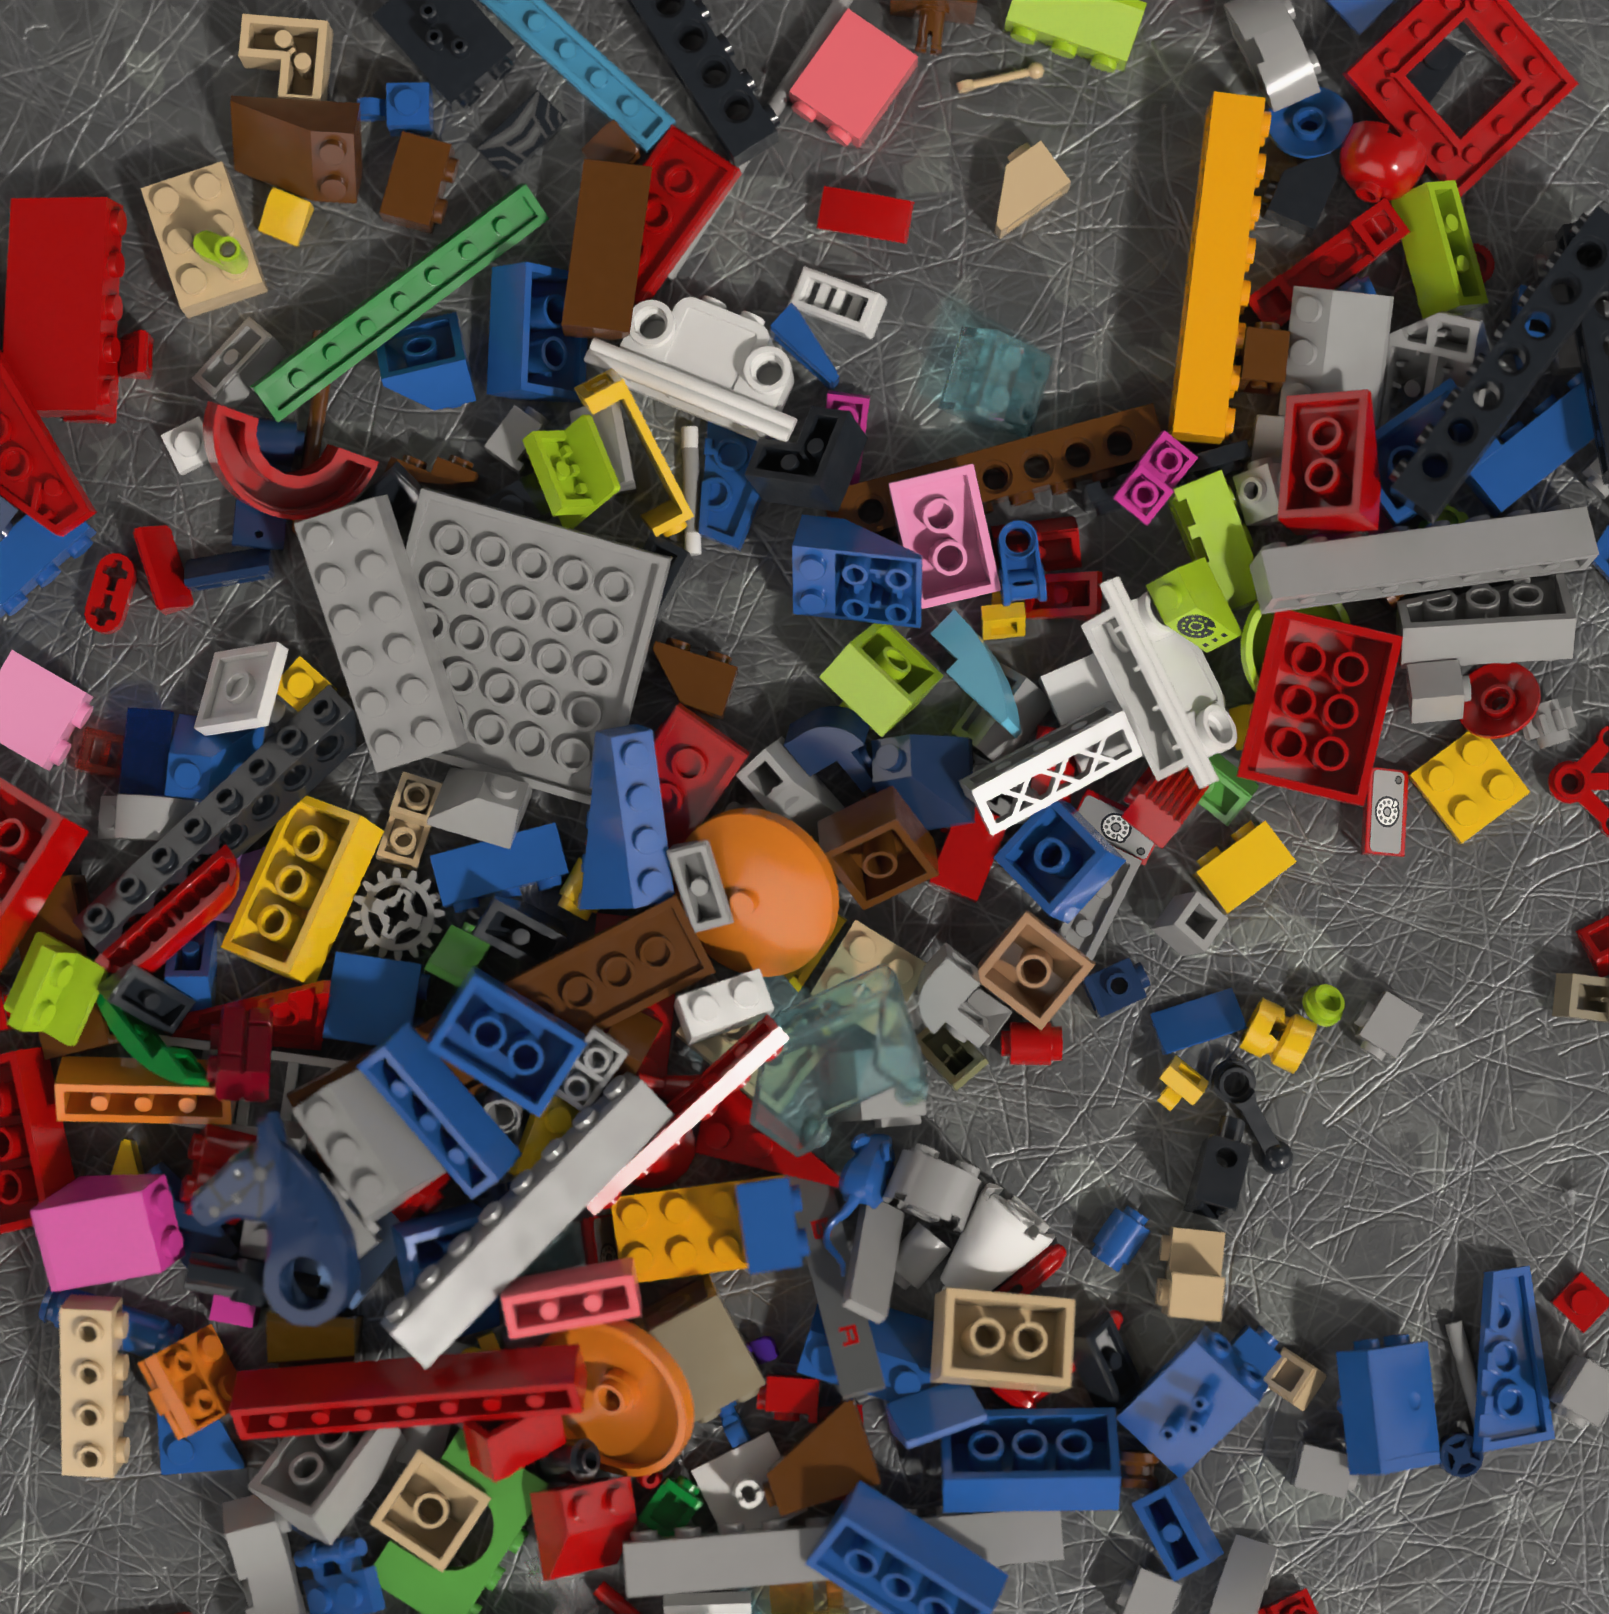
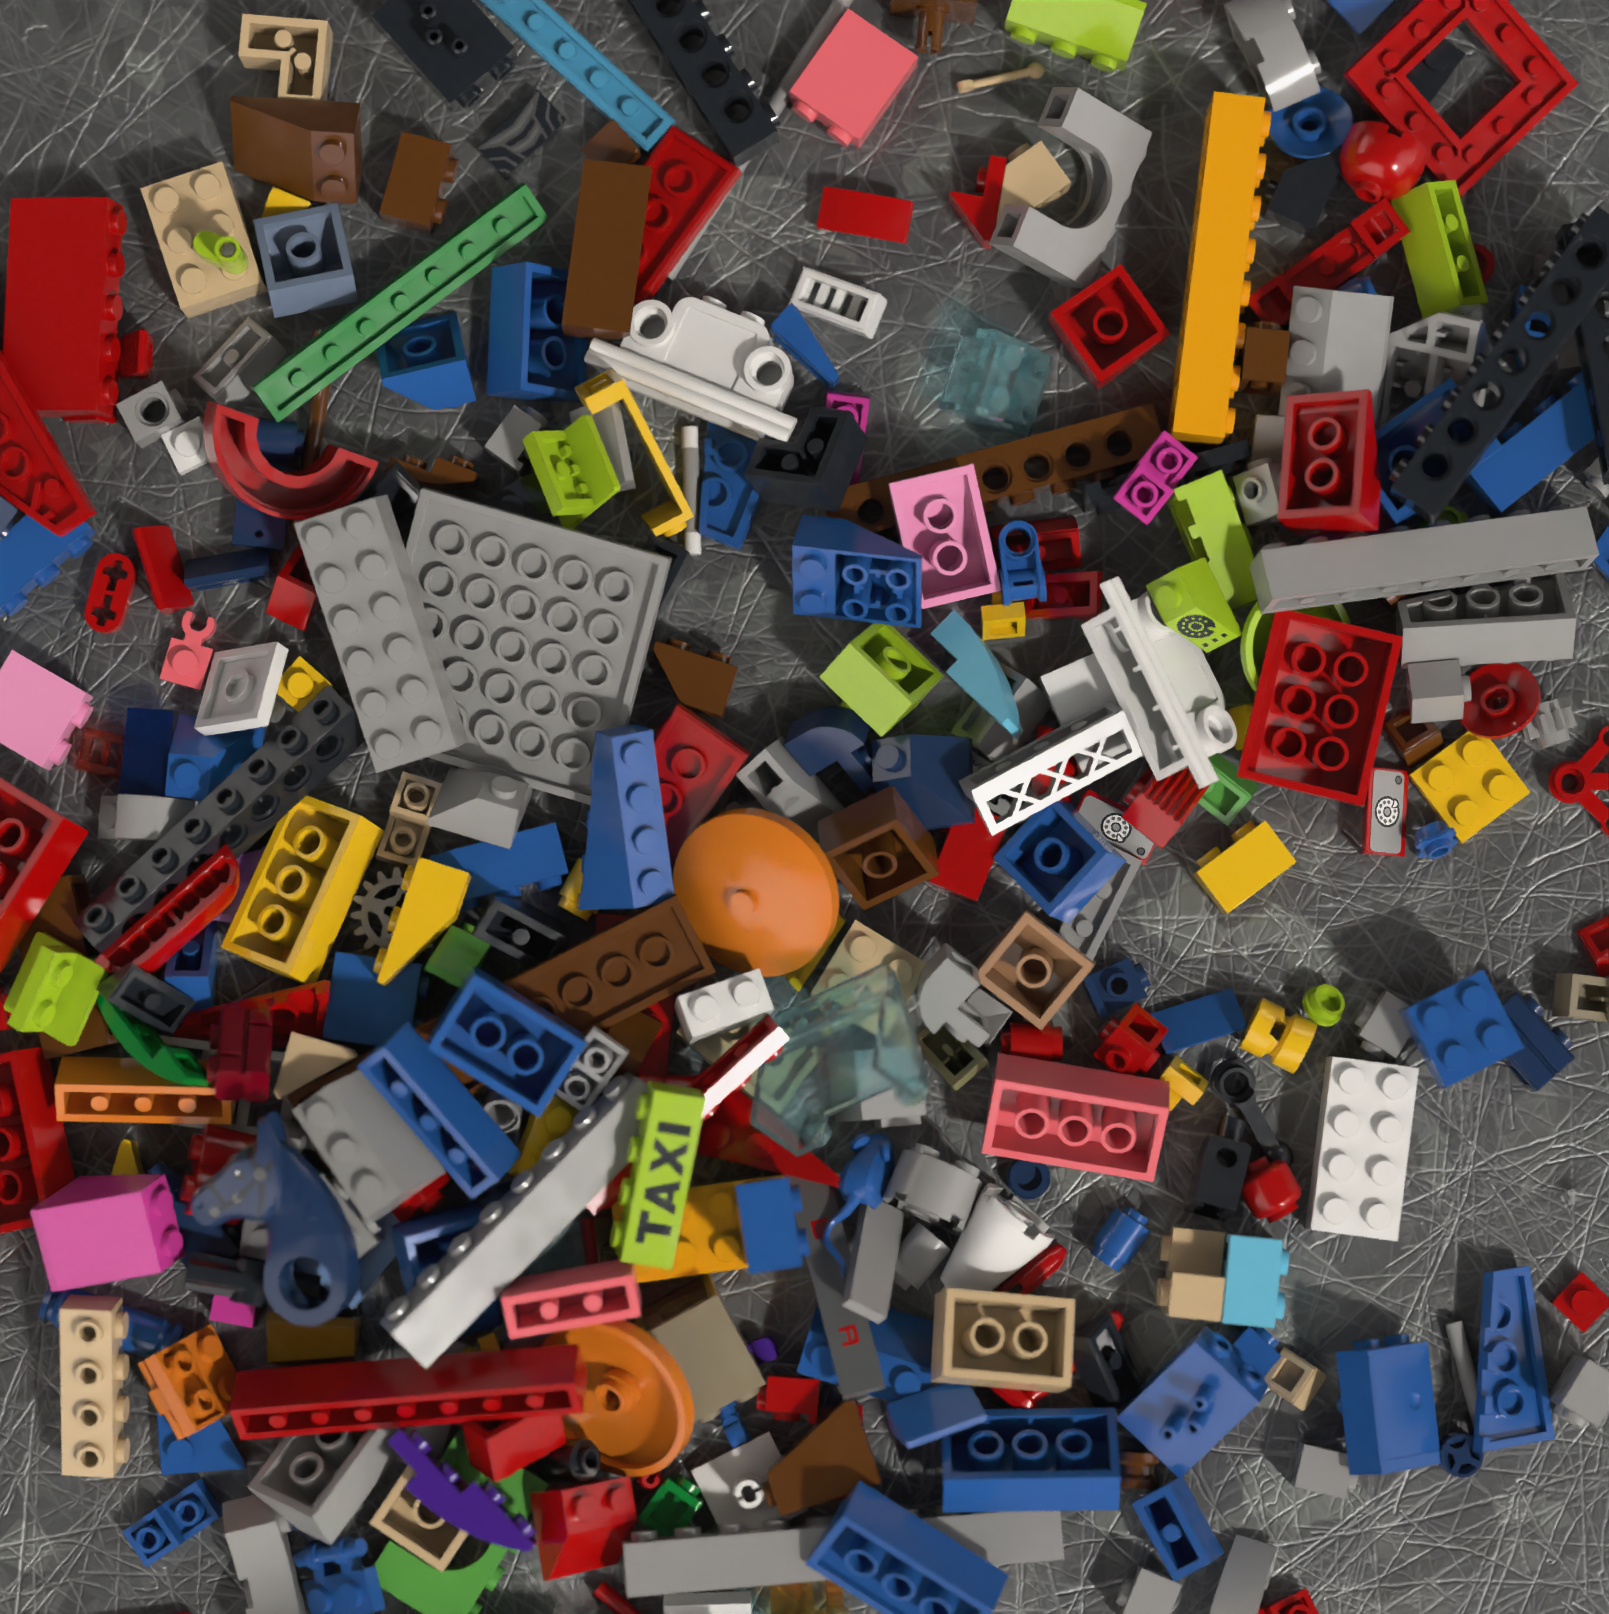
(135, 407): none -> light grey brick
(173, 1522): none -> blue slope
(188, 660): none -> coral plate
(294, 593): none -> red slope
(305, 260): none -> sand blue slope
(308, 1060): none -> tan slope
(406, 108): blue brick -> none
(429, 908): none -> yellow slope
(473, 1510): none -> dark purple slope
(659, 1175): none -> lime brick
(700, 884): light grey slope -> none
(981, 212): none -> red slope
(1028, 1179): none -> dark blue tile
(1076, 1117): none -> coral brick
(1108, 327): none -> red brick
(1111, 153): none -> light grey arch
(1124, 1049): none -> red brick
(1189, 923): light grey brick -> none
(1252, 1280): none -> medium azure brick
(1270, 1189): none -> red head
(1362, 1148): none -> white brick
(1413, 741): none -> reddish brown slope
(1435, 840): none -> blue plate
(1461, 1029): none -> blue brick
(1544, 1048): none -> dark blue brick

